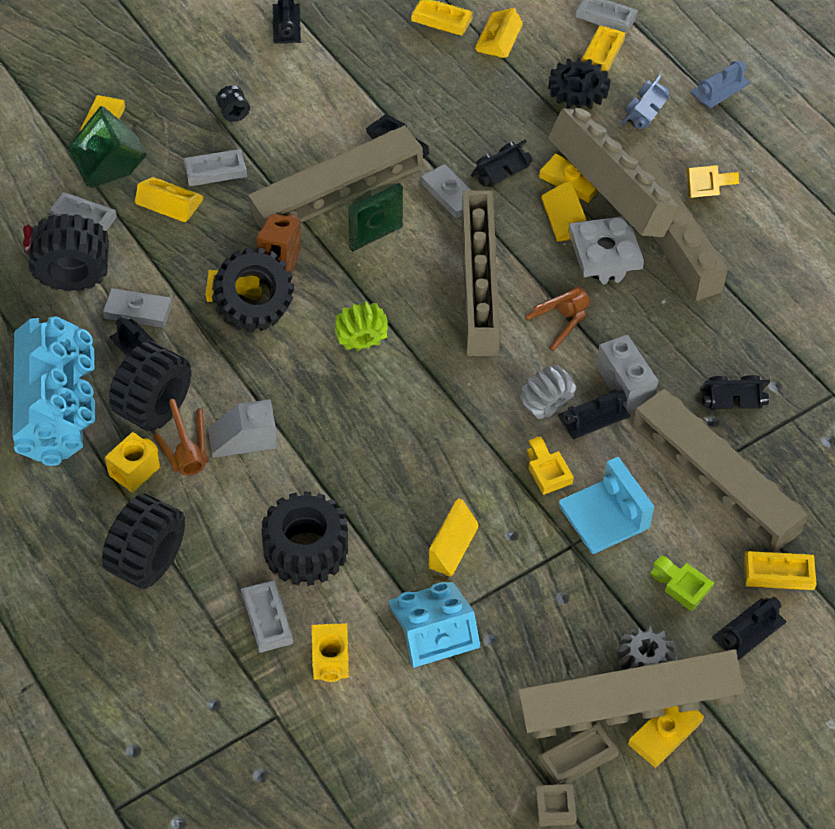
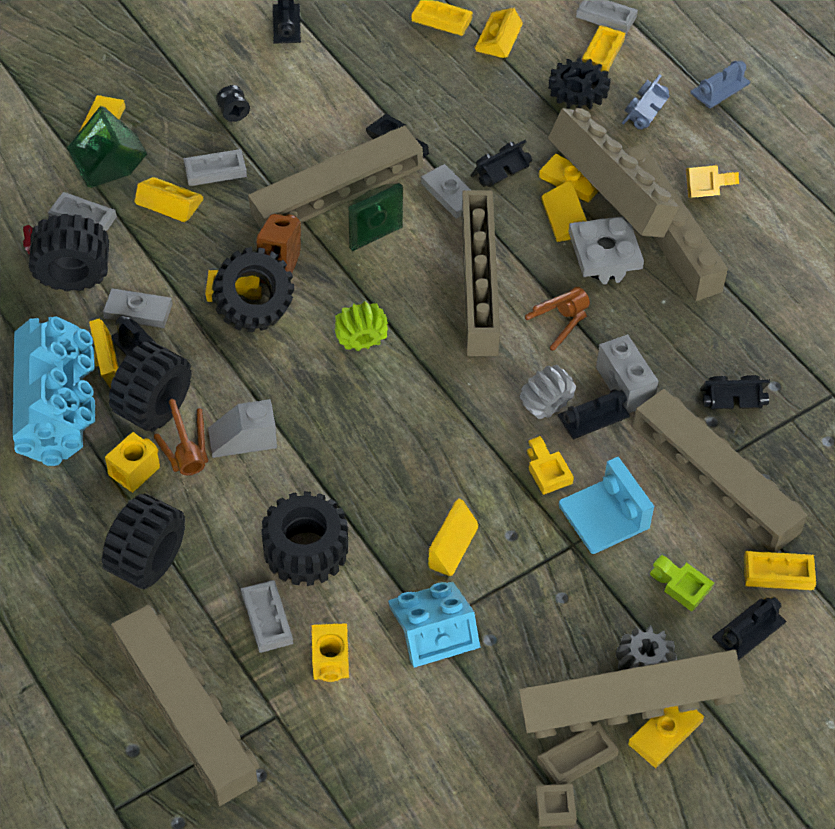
(104, 350): none -> yellow plate
(185, 705): none -> dark tan brick

